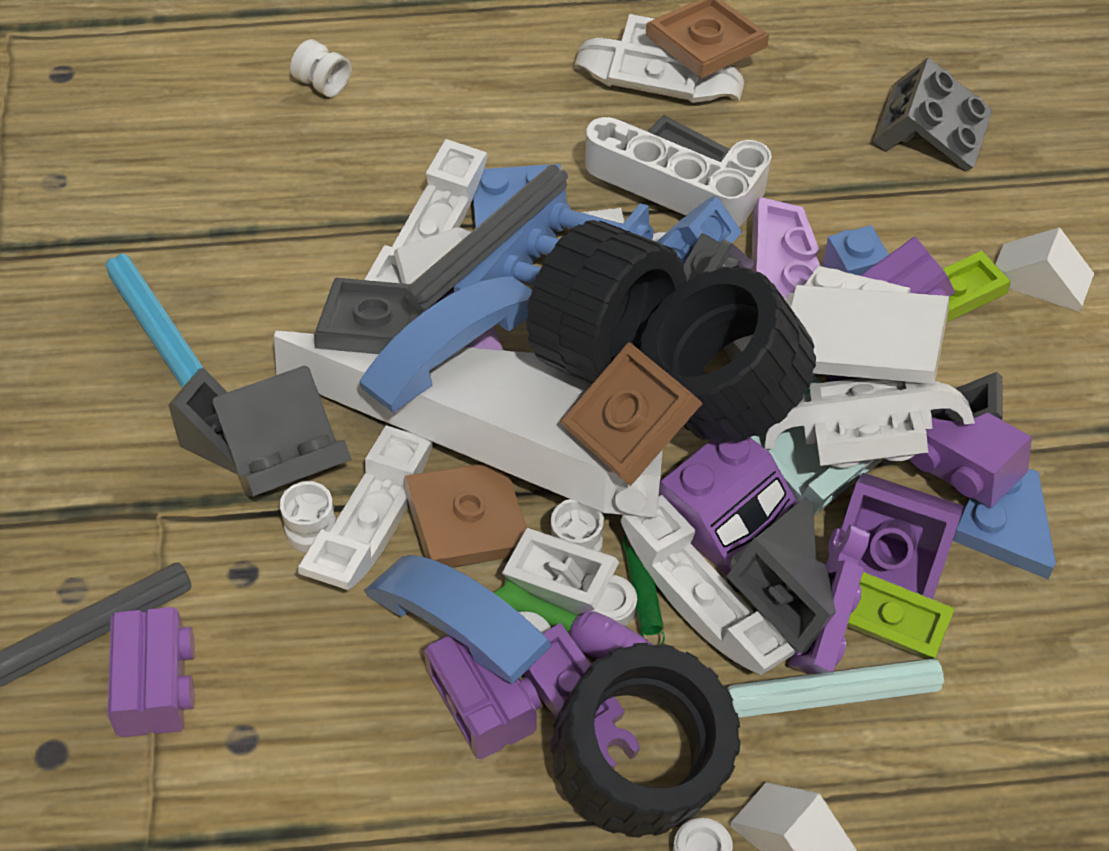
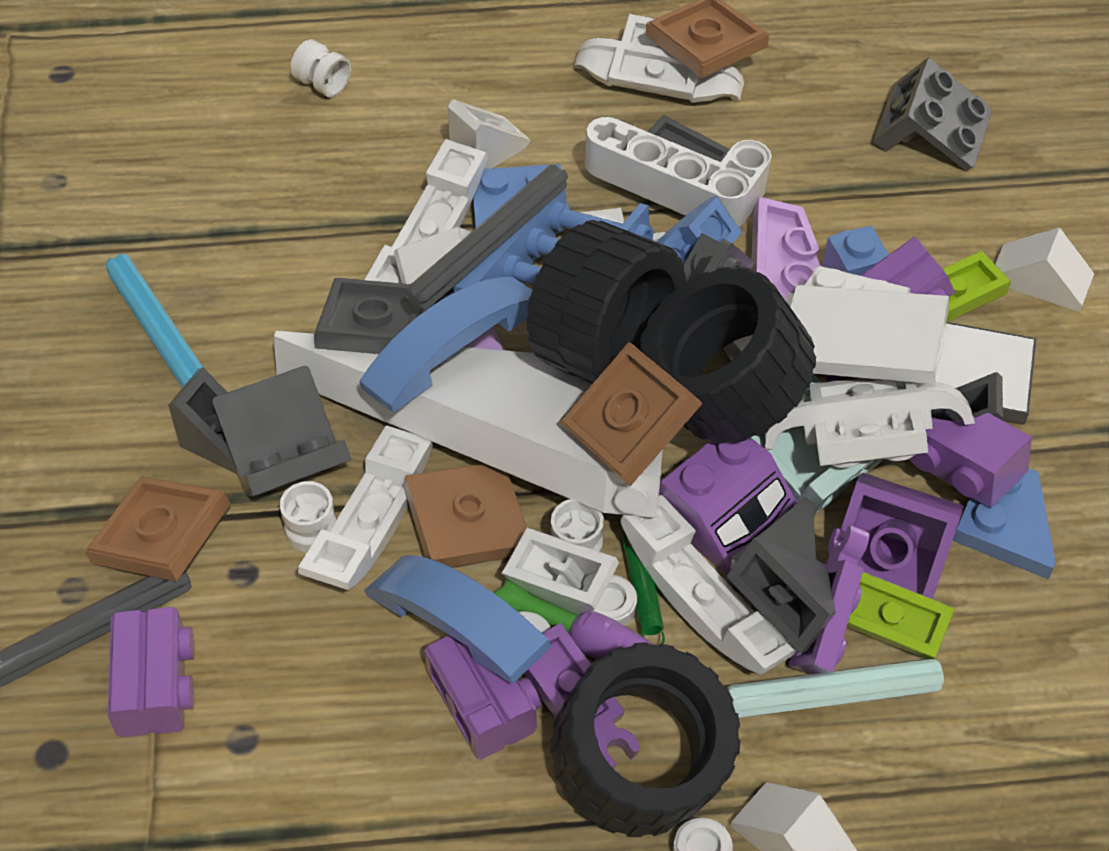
(158, 528): none -> medium nougat plate
(485, 132): none -> white slope
(977, 352): none -> white tile

